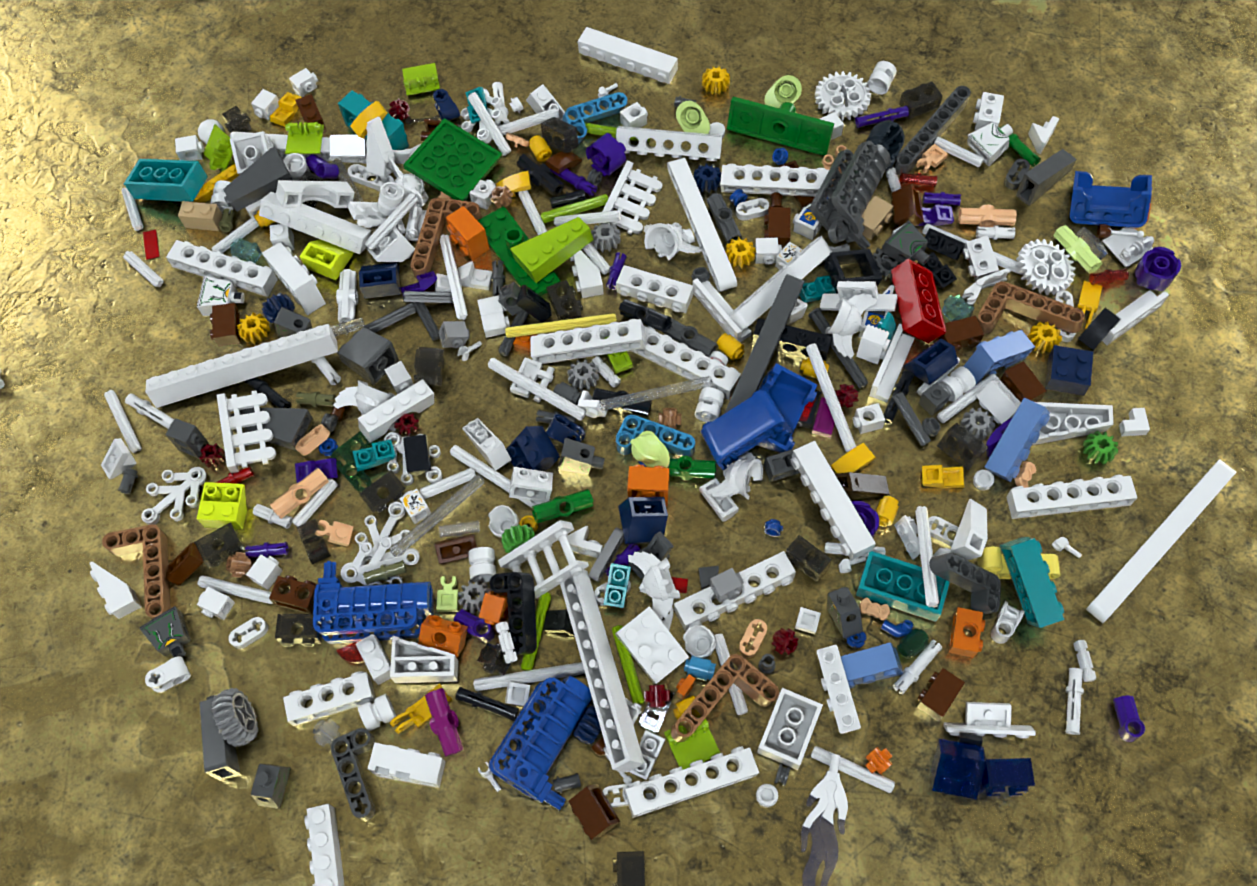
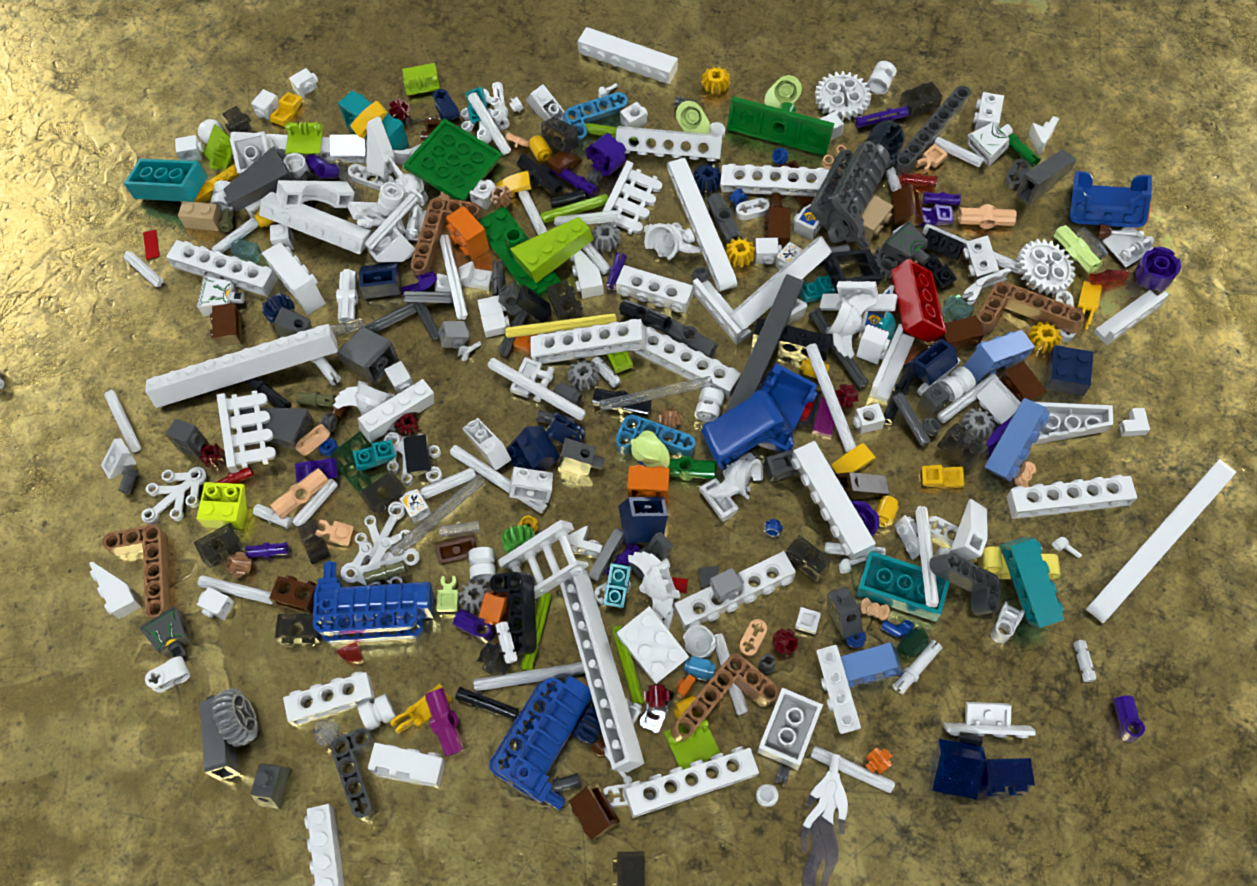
(132, 210): white axle -> none
(145, 407): white pin -> none
(184, 564): reddish brown slope -> none
(248, 632): white beam -> none
(253, 328): yellow gear -> none
(264, 571): white brick -> none
(309, 110): reddish brown piece -> none
(325, 258): neon yellow slope -> none
(375, 658): white brick -> none
(421, 664): white wedge -> none
(429, 365): clear smoke brick -> none
(453, 639): orange brick -> none
(490, 777): white hand -> none
(502, 518): white hair -> none
(517, 693): white plate -> none
(527, 121): white axle -> none
(550, 509): green piece -> none
(557, 622): pearl dark grey bracket -> none
(590, 406): white bracket -> none
(650, 748): white slope -> none
(719, 356): white tile -> none
(730, 346): yellow brick -> none
(940, 694): reddish brown piece -> none
(959, 642): orange brick -> none
(983, 480): white tile -> none
(995, 232): white pin -> none
(1074, 702): white pin -> none
(1099, 328): black slope -> none
(1100, 447): bright green gear -> none

